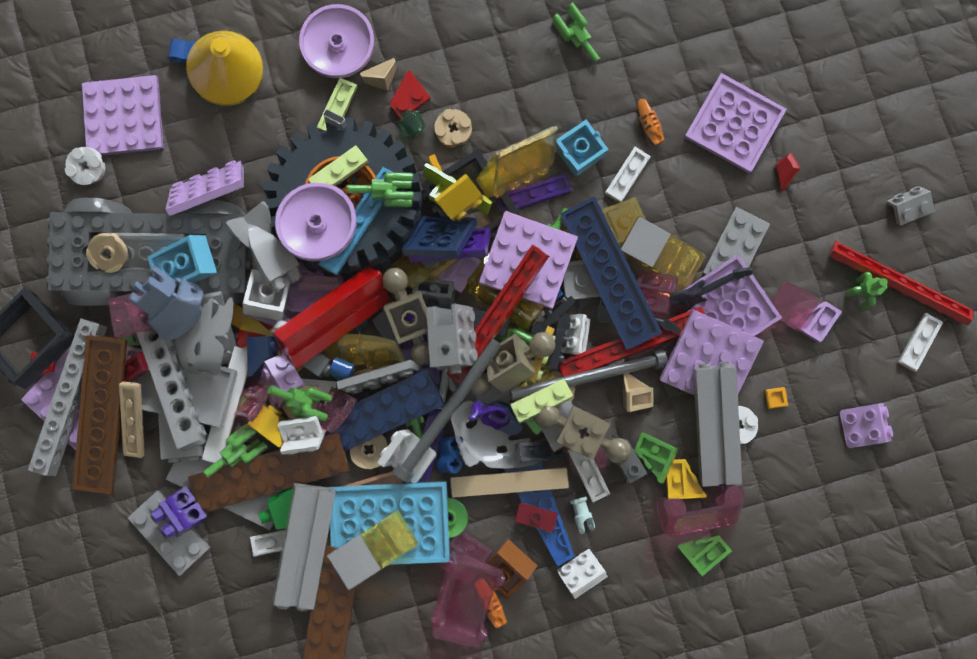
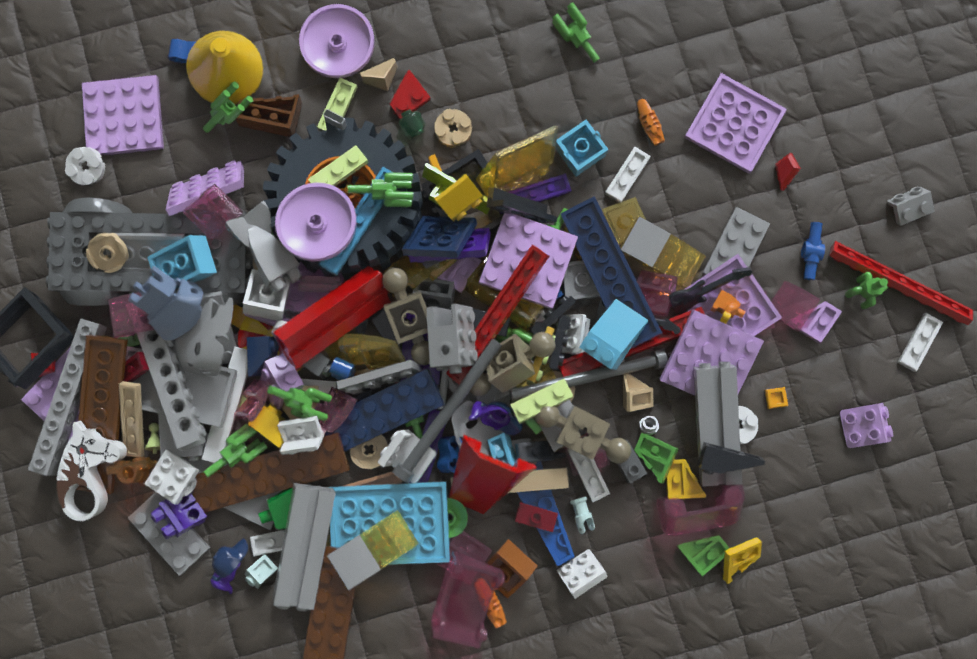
(79, 467): none -> white animal
(125, 469): none -> clear orange plate
(154, 440): none -> yellowish green piece
(172, 477): none -> white plate
(212, 211): none -> clear pink slope
(224, 110): none -> bright green plant
(226, 563): none -> dark blue hair
(260, 571): none -> light aqua bracket
(272, 115): none -> reddish brown wedge
(483, 479): none -> red wedge
(502, 448): none -> medium azure slope
(518, 205): none -> black fence
(614, 334): none -> medium azure slope
(649, 420): none -> light grey plate
(723, 459): none -> black slope
(727, 306): none -> orange piece
(740, 557): none -> yellow wing
(813, 251): none -> blue pin

